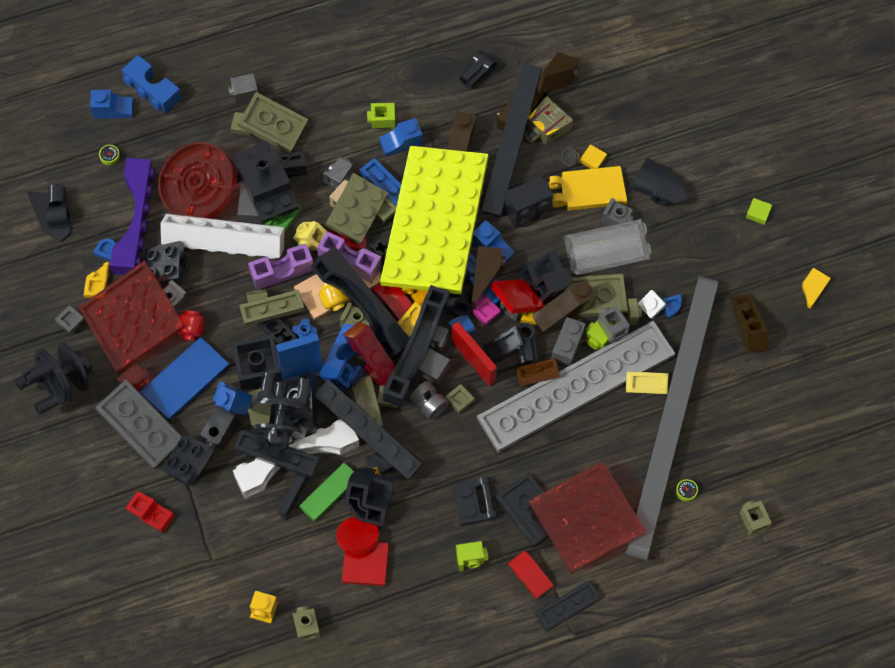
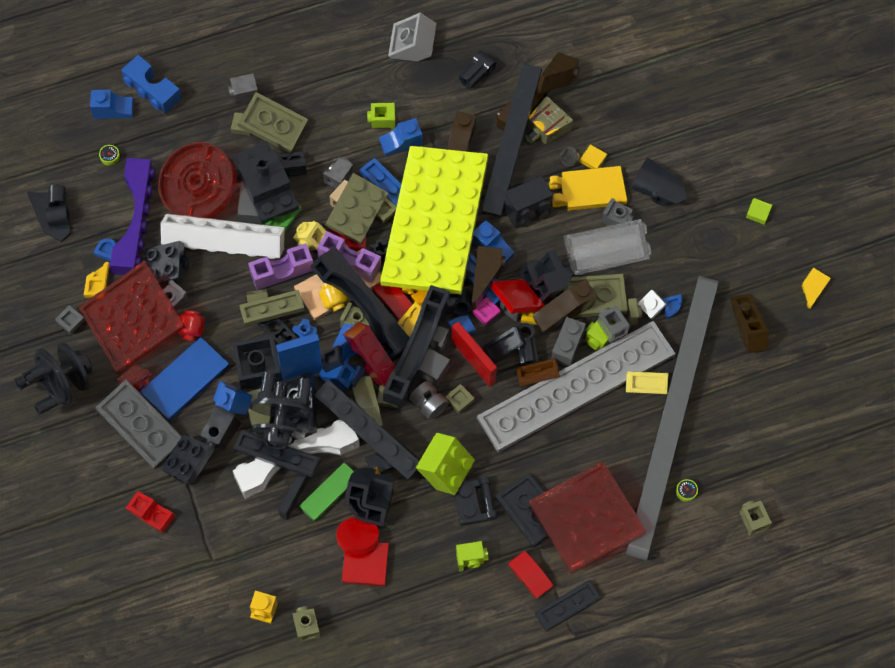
(332, 358): none -> black tile
(412, 38): none -> light grey slope
(445, 463): none -> lime brick

